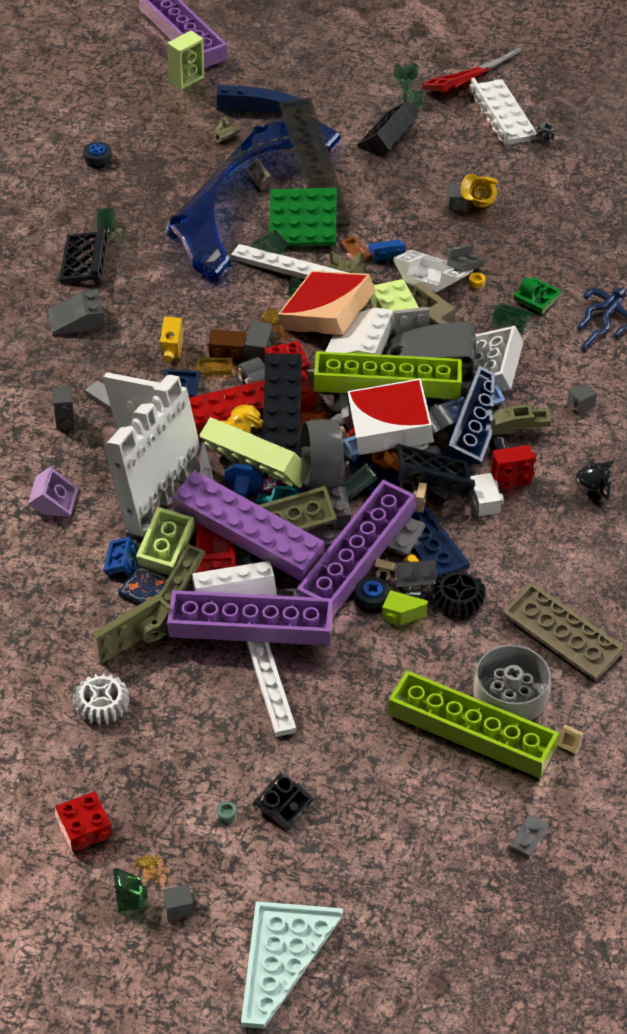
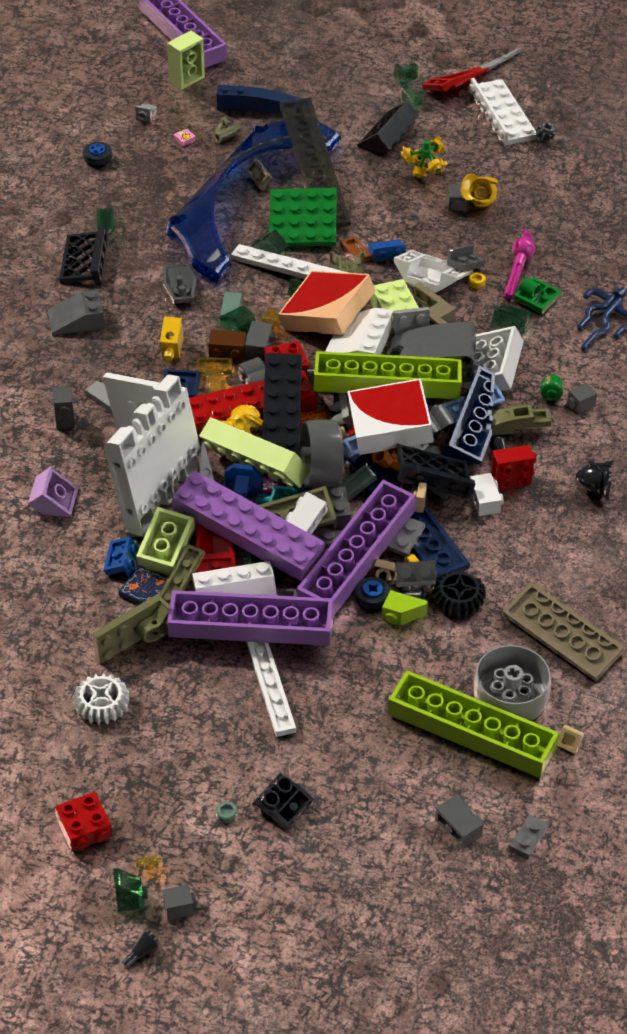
(145, 112): none -> light grey bracket
(145, 944): none -> black cone
(179, 282): none -> dark grey piece
(184, 137): none -> bright pink tile
(215, 377): none -> clear yellow tile
(230, 302): none -> sand green tile
(236, 320): none -> clear green bracket
(280, 951): light aqua wing -> none
(308, 512): none -> white brick
(419, 157): none -> yellow plant
(459, 821): none -> dark grey brick
(522, 250): none -> dark pink piece
(552, 388): none -> green head

